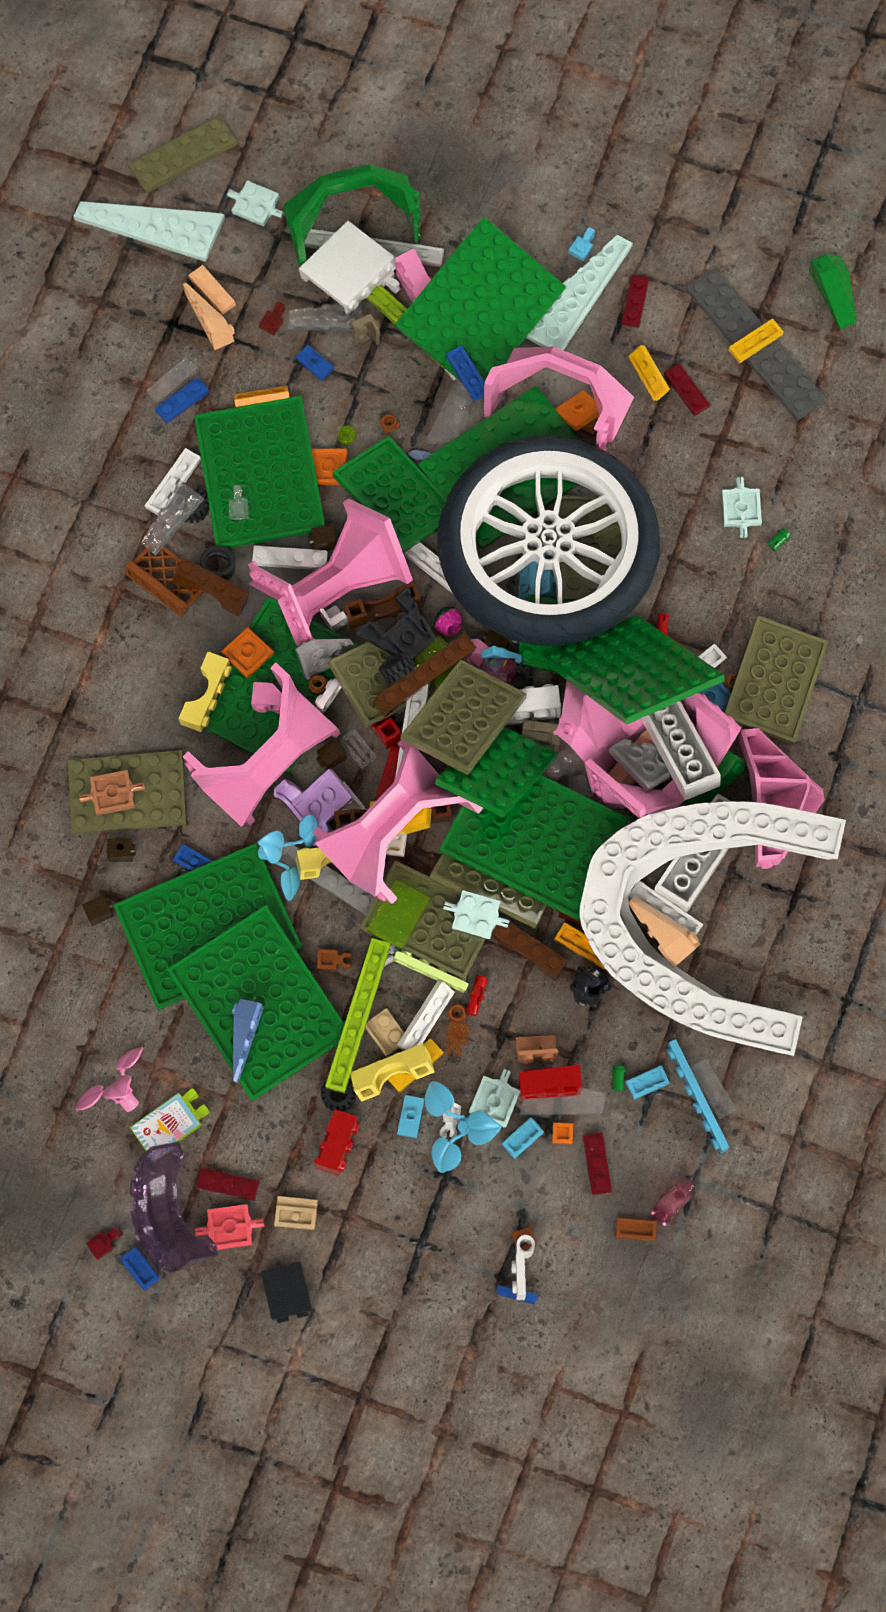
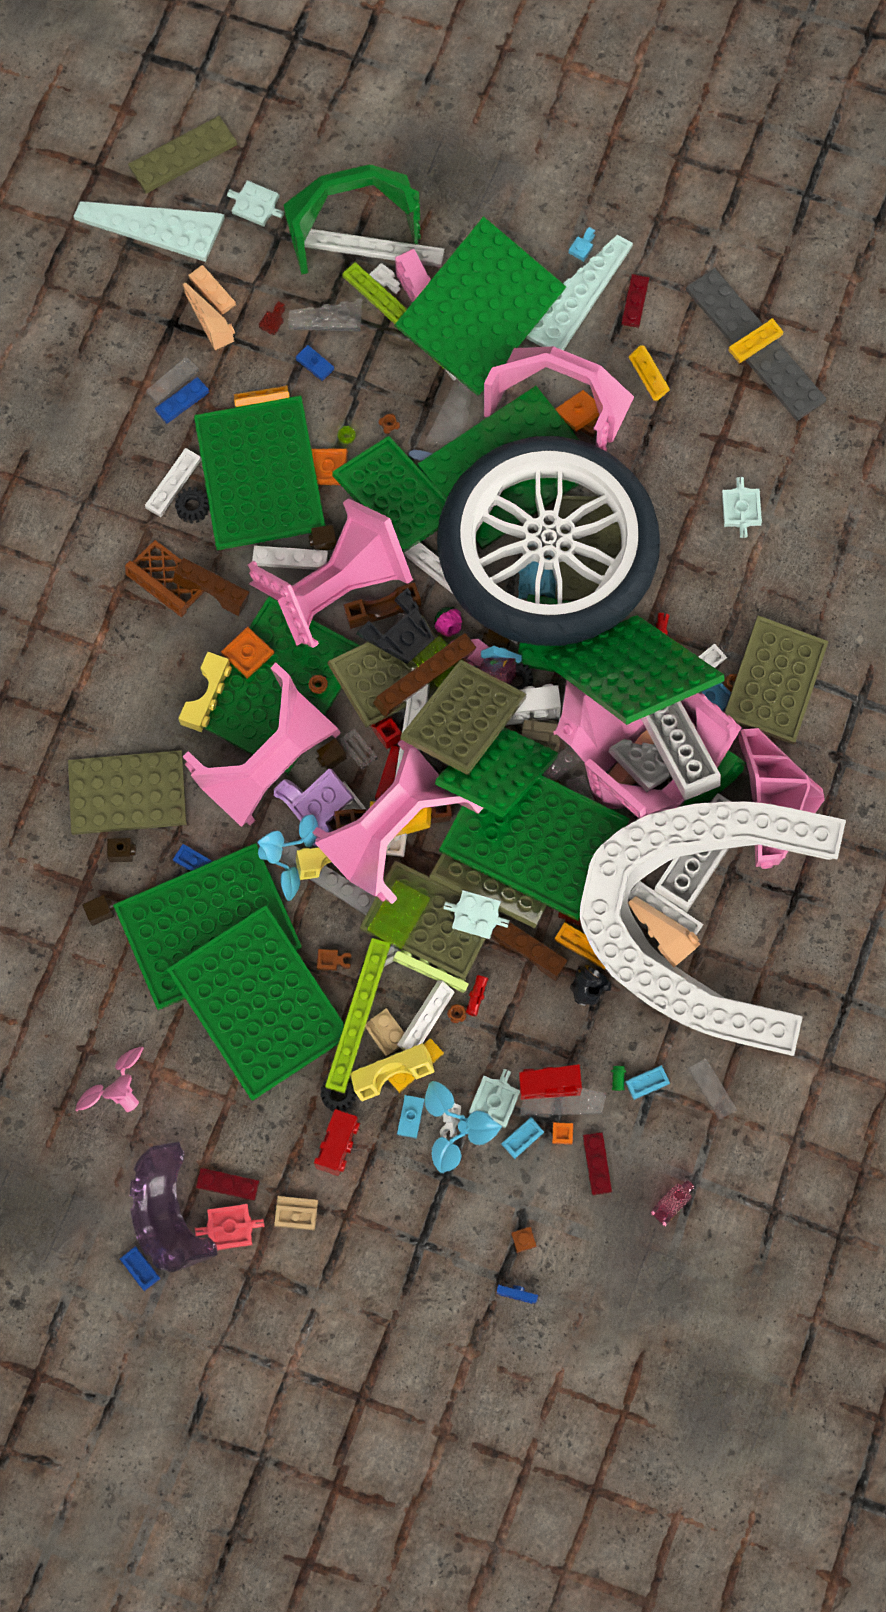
(102, 1243): dark red plate -> none
(112, 792): nougat plate -> none
(170, 1121): tile -> none
(177, 510): clear wing -> none
(219, 551): black tyre -> none
(238, 507): clear plate -> none
(246, 1020): medium blue wedge -> none
(266, 697): bright pink slope -> none
(286, 1292): black brick -> none
(317, 653): light grey plate -> none
(324, 701): white plate -> none
(334, 618): white panel -> none
(348, 266): white panel -> none
(365, 328): dark tan bracket -> none
(397, 667): black tyre -> none
(457, 1036): clear orange plate -> none
(466, 373): blue plate -> none
(518, 1266): white plate -> none
(536, 1049): nougat bracket -> none
(636, 1229): dark orange tile -> none
(686, 389): dark red plate -> none
(700, 1104): medium azure plate -> none
(782, 536): green pin -> none
(835, 287): green wedge -> none

